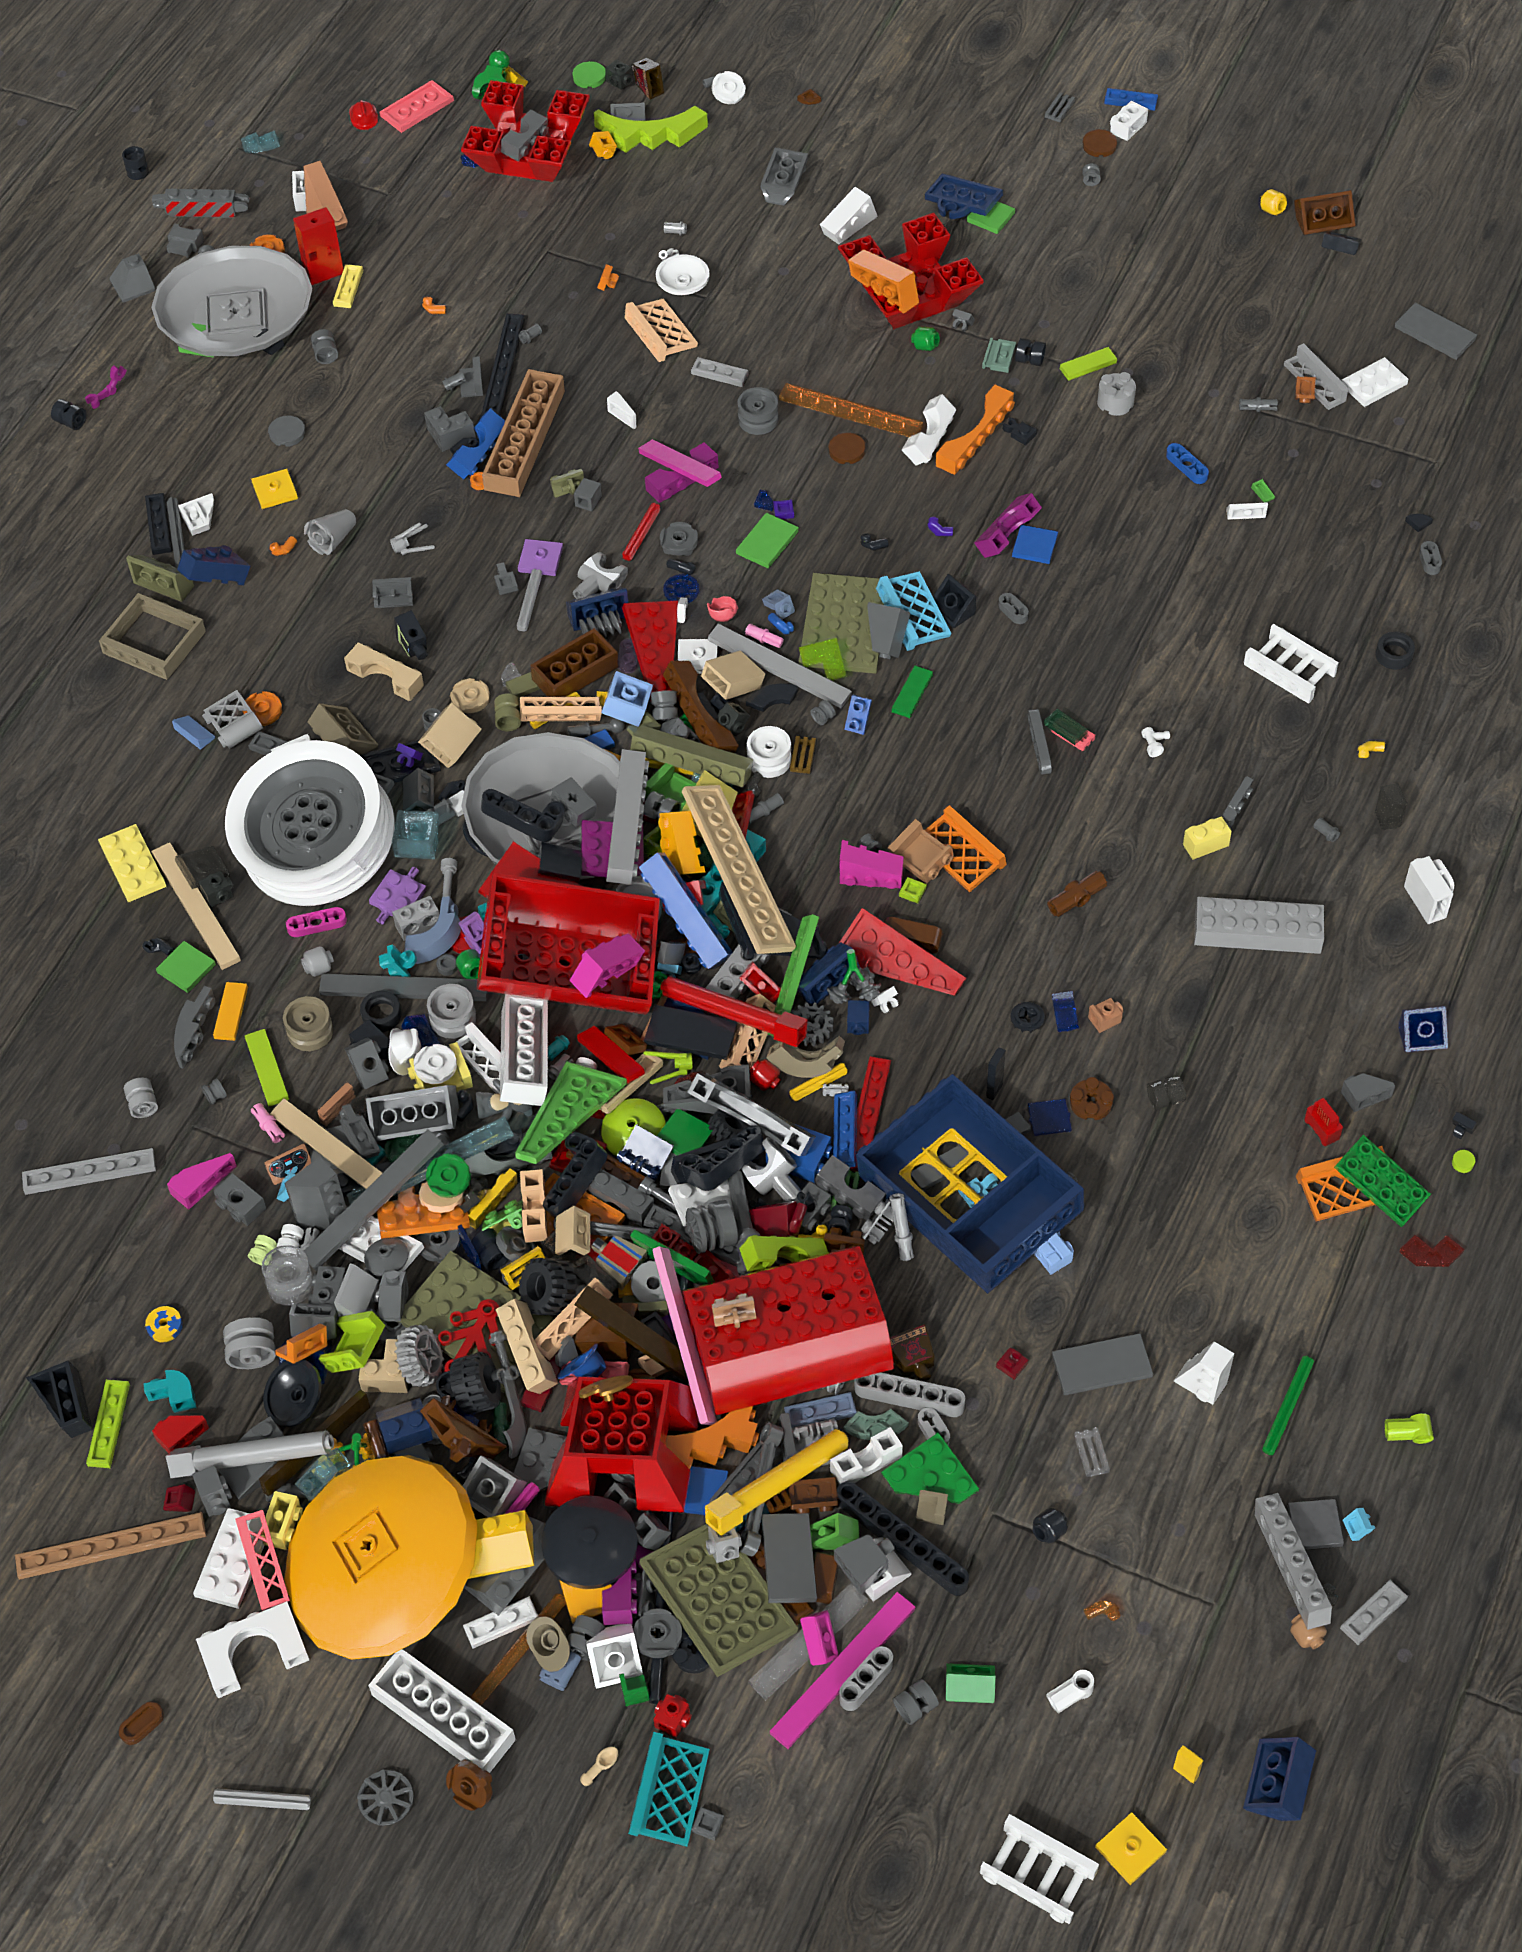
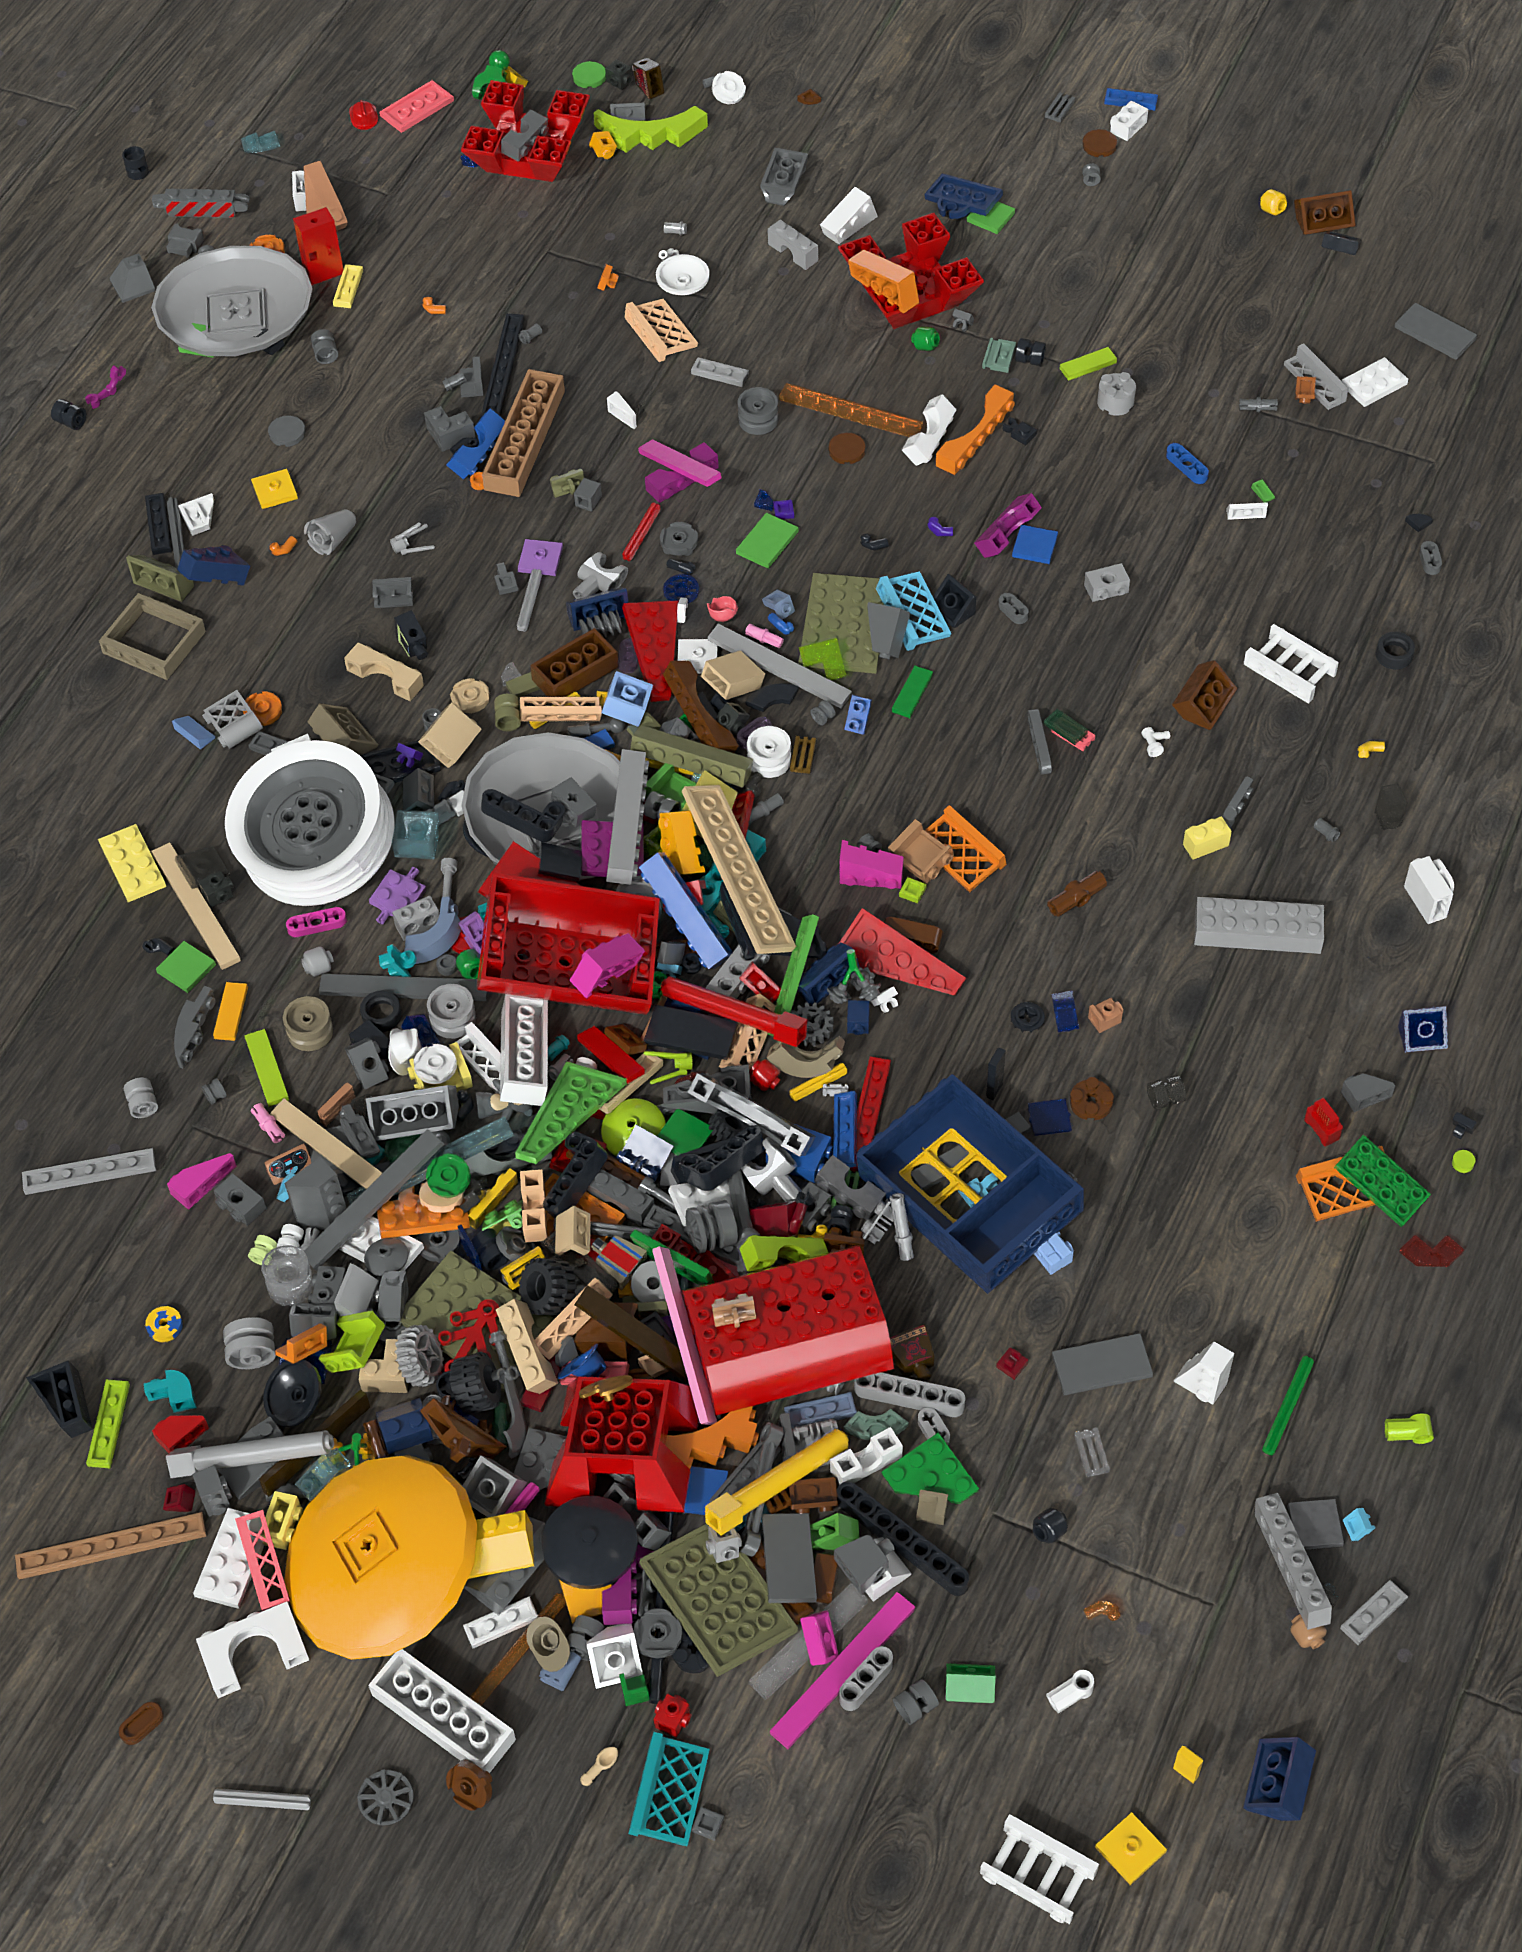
(664, 705): dark grey wheel -> none
(745, 732): none -> clear purple plate
(803, 249): none -> light grey arch
(1107, 582): none -> light grey brick
(1205, 695): none -> reddish brown slope

